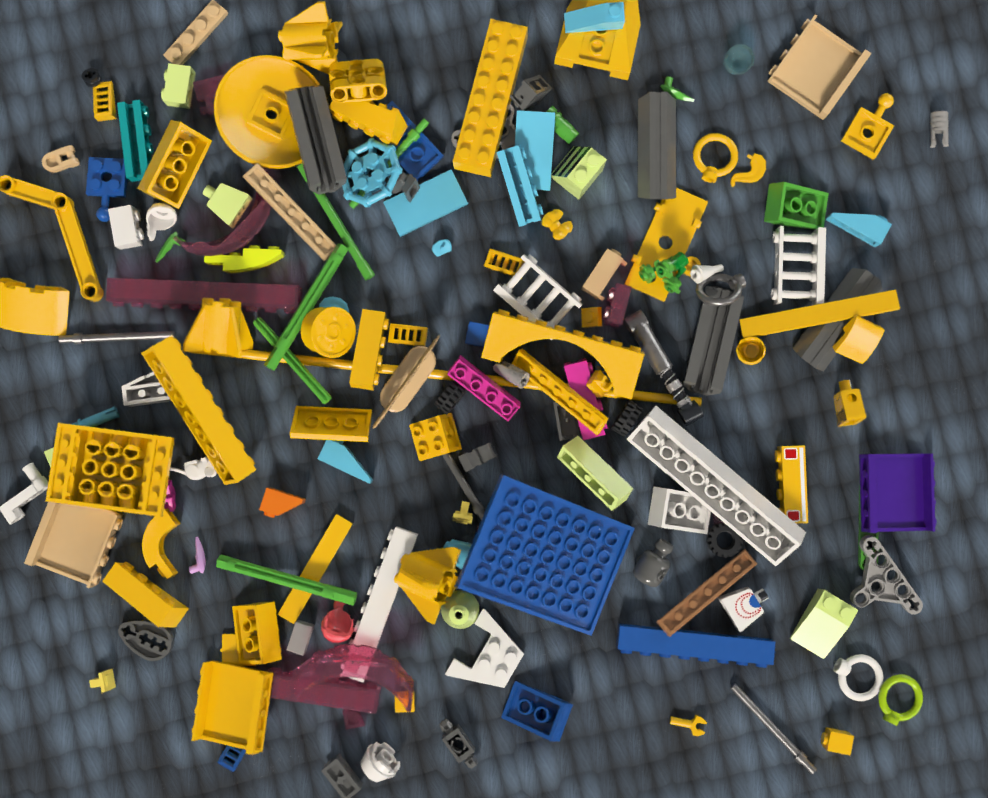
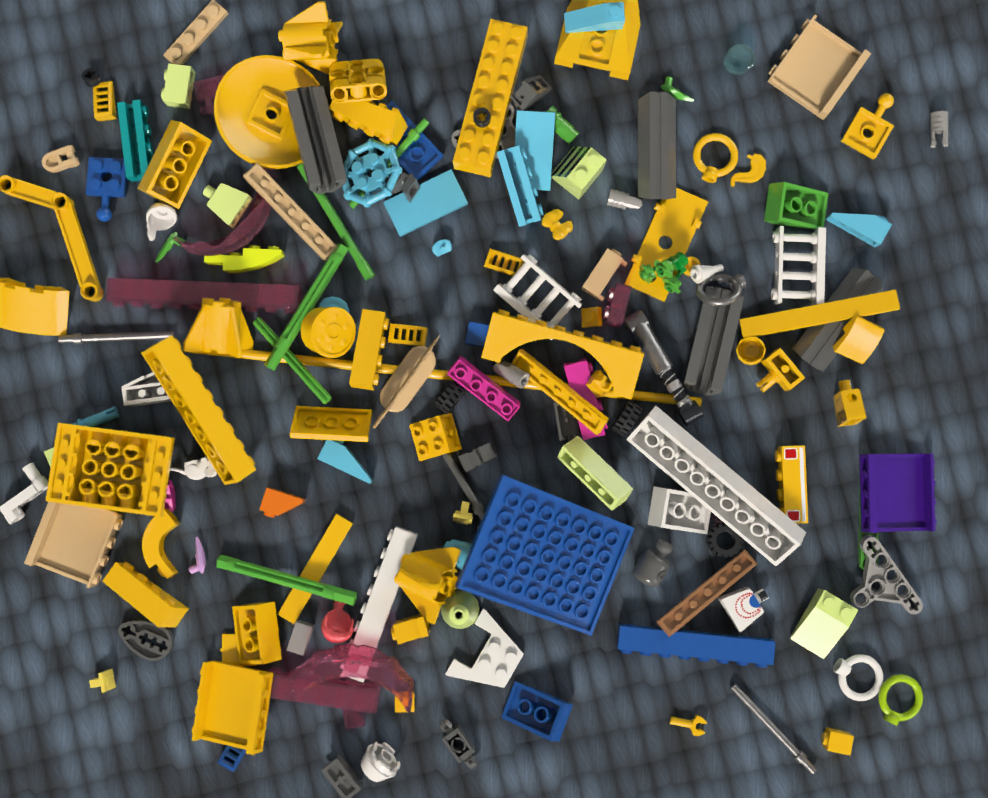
(126, 227): white brick -> none
(410, 628): none -> yellow hips
(479, 123): none -> black bush
(622, 200): none -> light grey hinge
(780, 370): none -> yellow brick

